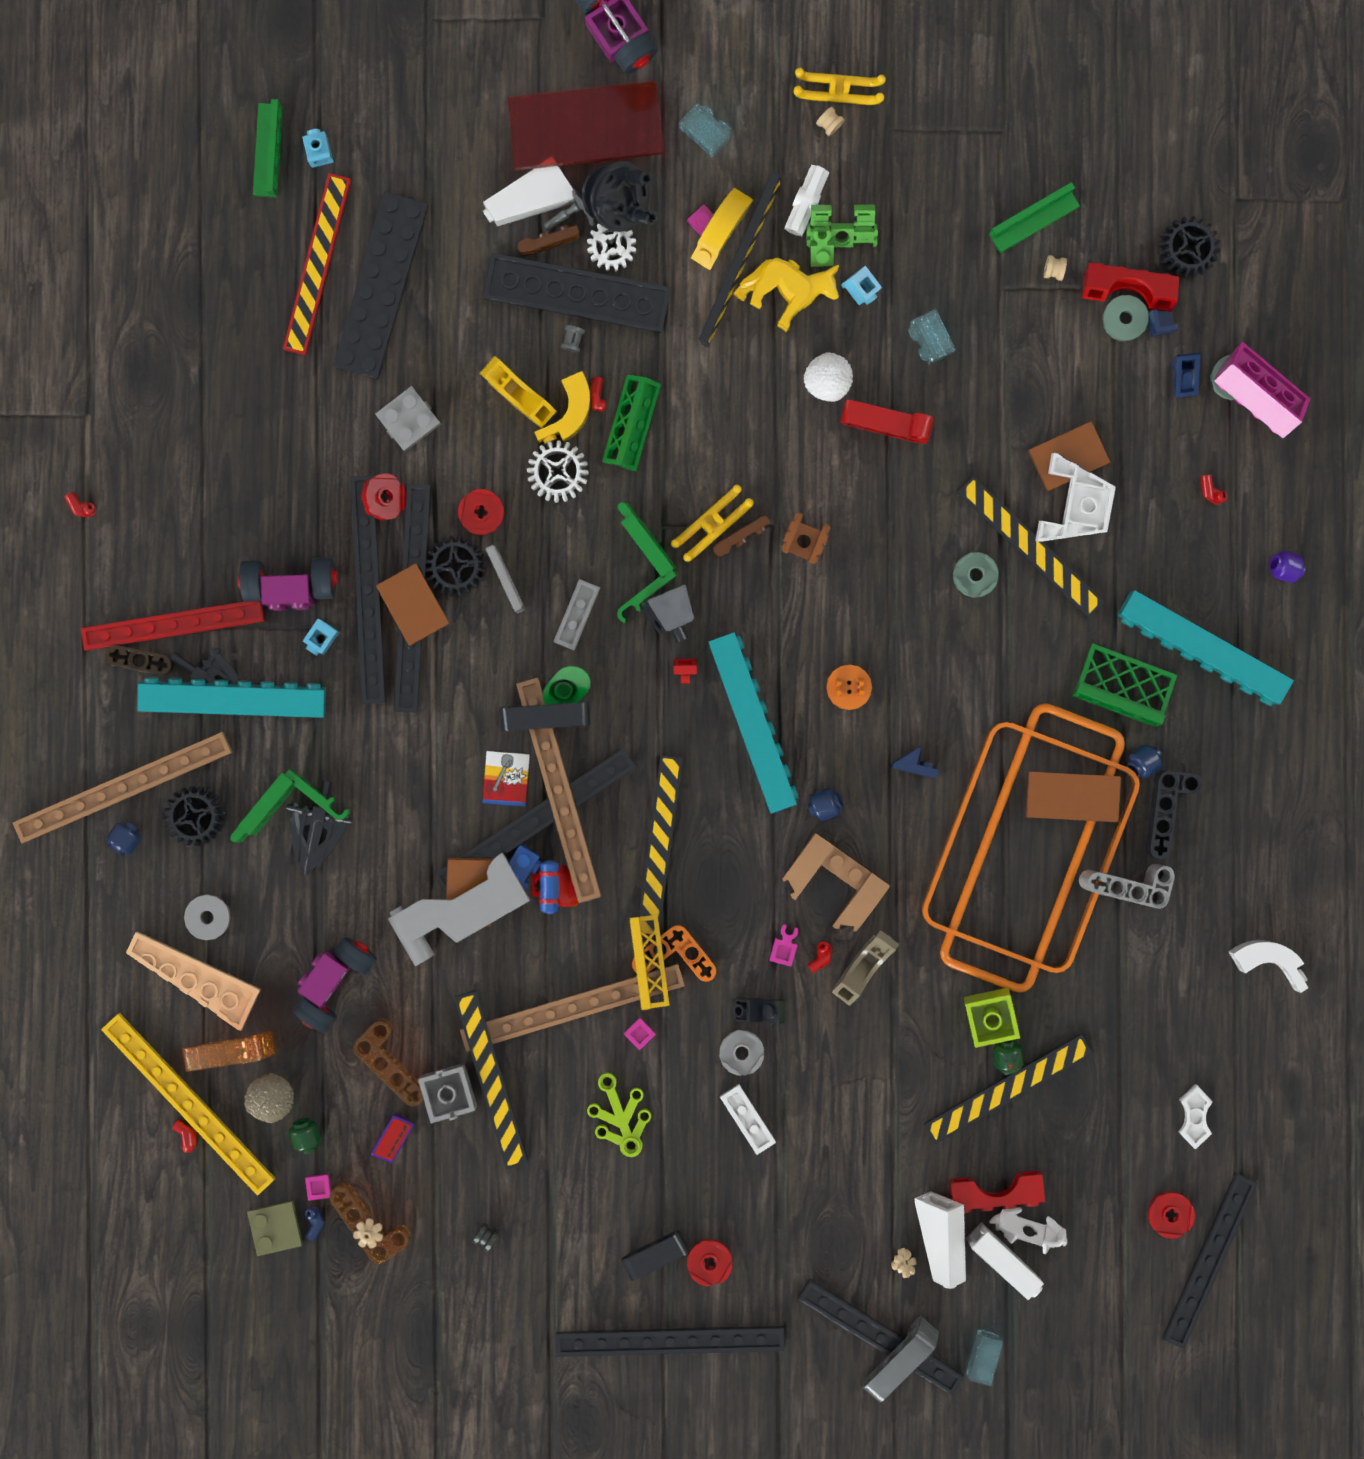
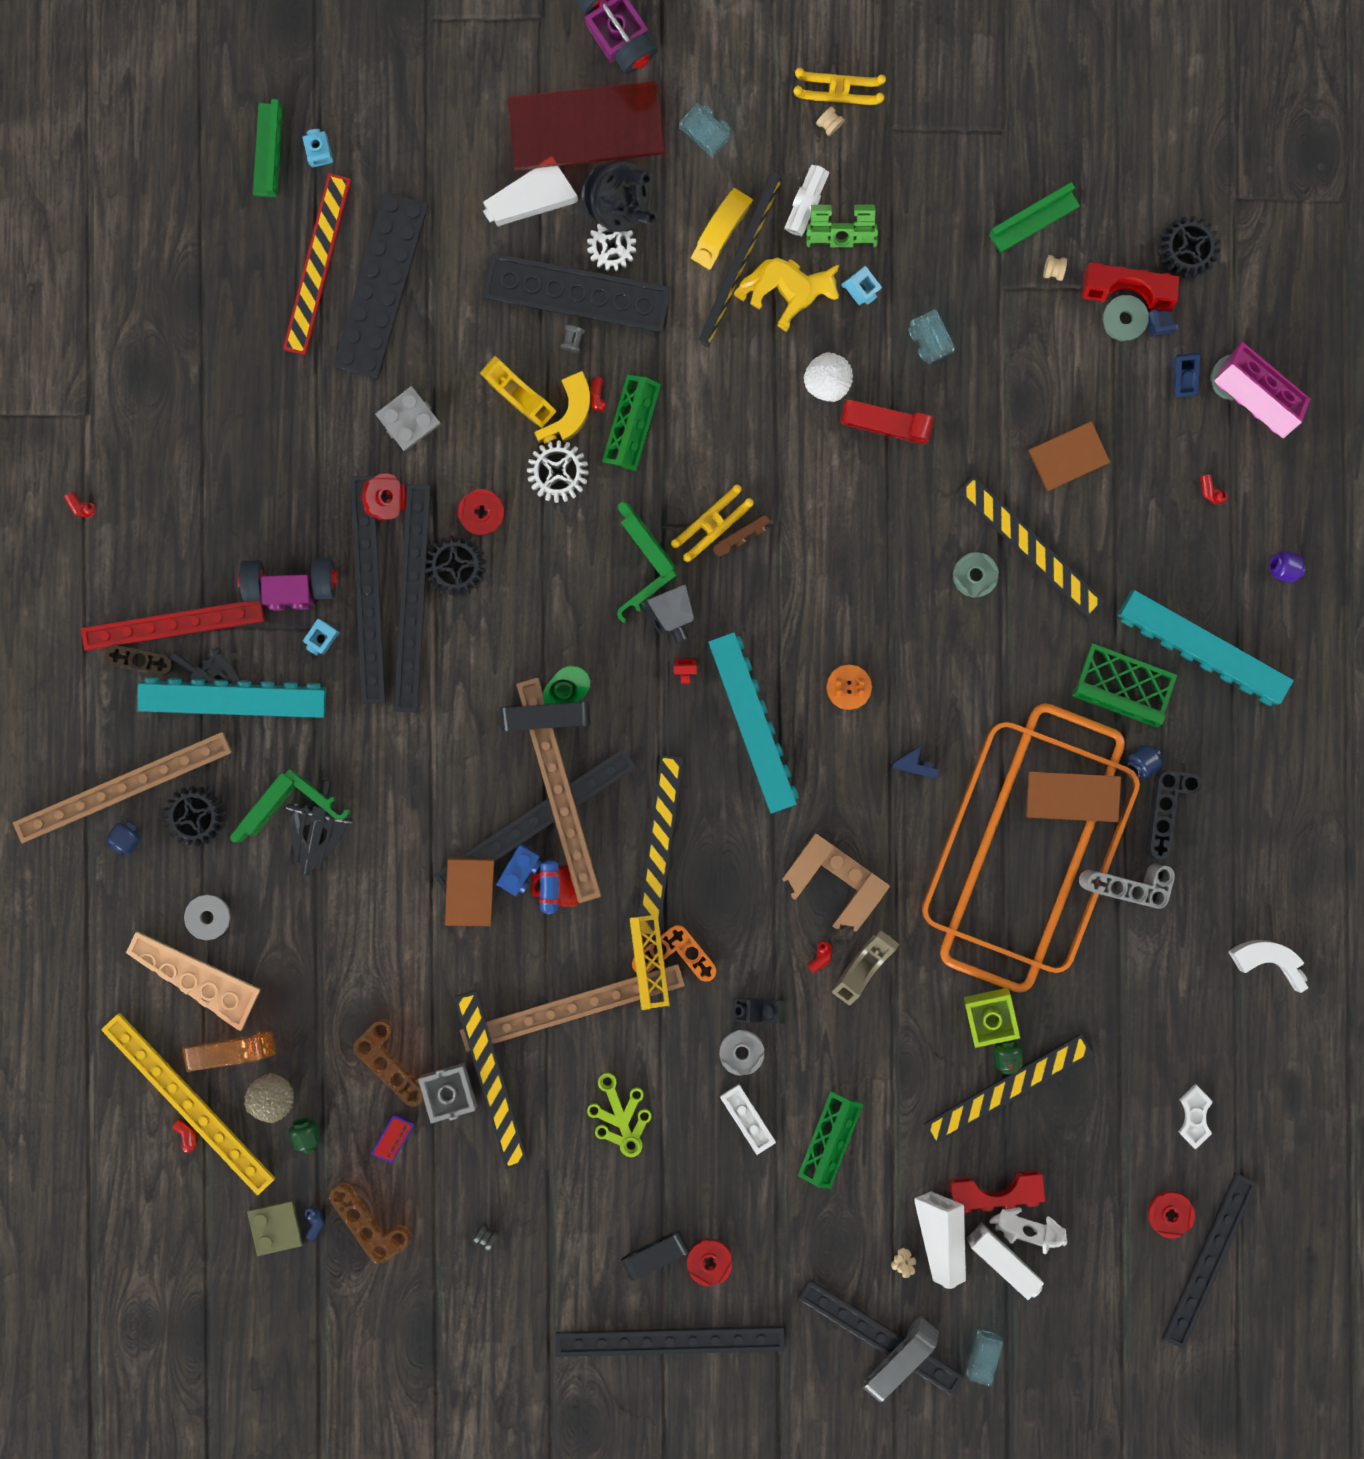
(318, 1186): dark pink plate -> none
(324, 979): brick -> none
(368, 1233): tan plant -> none
(412, 604): dark orange tile -> none
(460, 915): light grey door -> none
(505, 579): light grey tile -> none
(506, 778): sticker -> none
(548, 241): reddish brown hinge -> none
(565, 214): dark grey piece -> none
(576, 614): light grey tile -> none
(639, 1033): dark pink plate -> none
(700, 219): dark pink plate -> none
(783, 950): dark pink plate -> none
(817, 538): dark orange piece -> none
(823, 250): bright green plate -> none
(825, 804): dark blue head -> none
(834, 1142): none -> green fence
(1086, 506): white wing -> none

